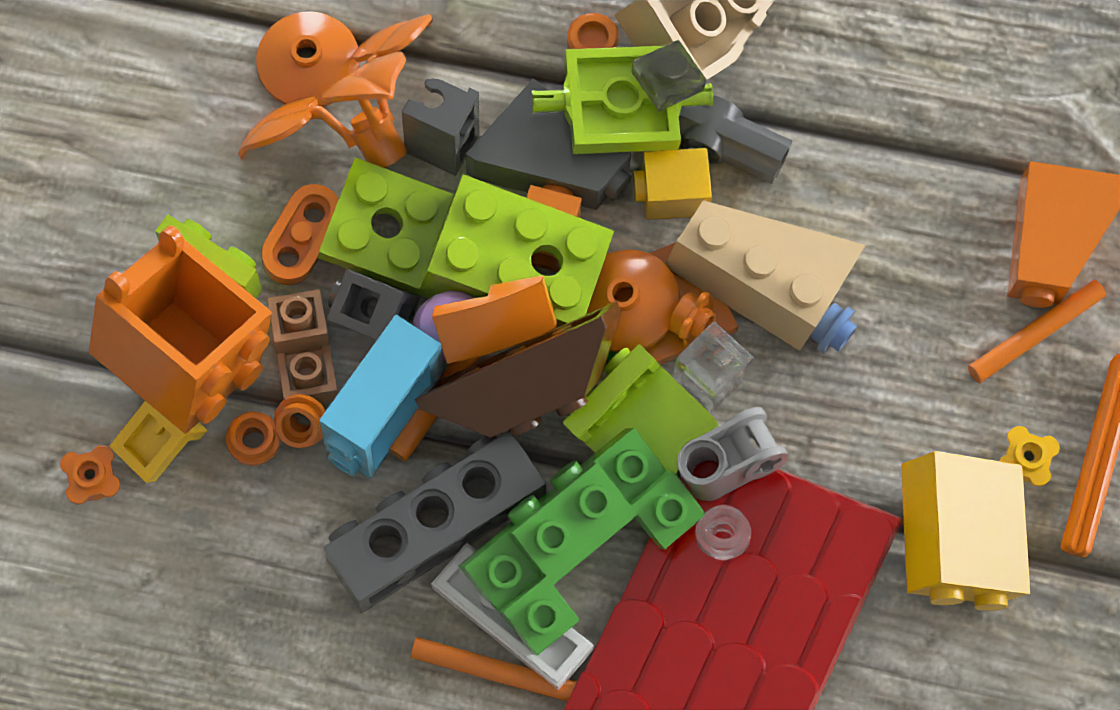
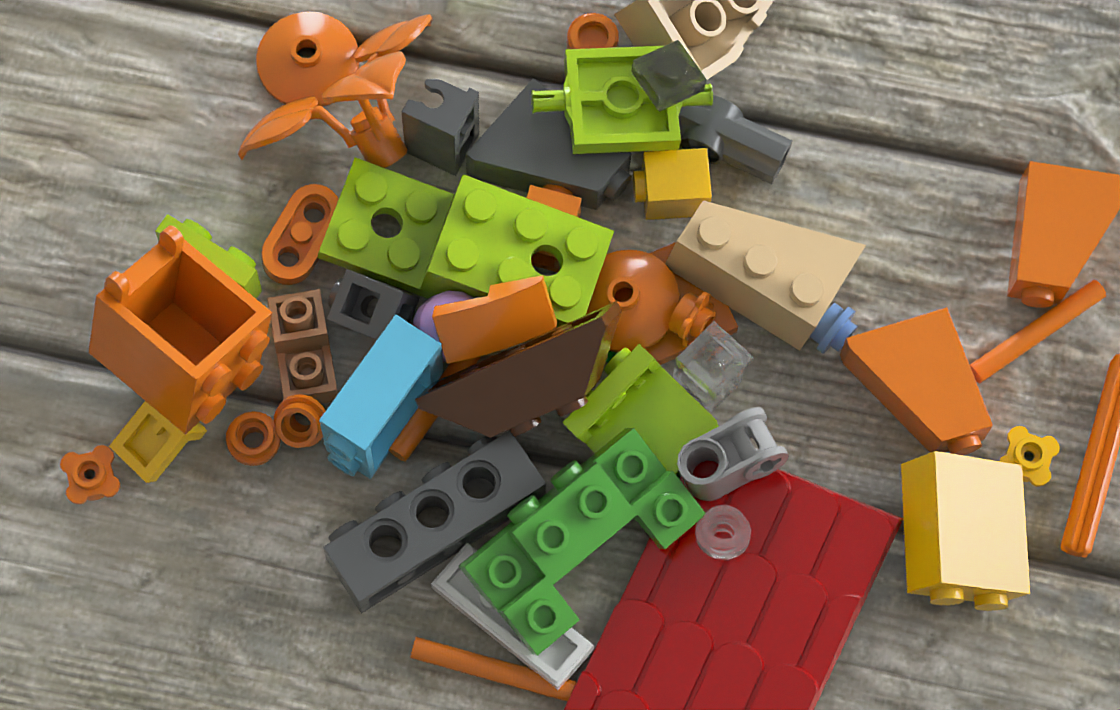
(922, 380): none -> orange slope

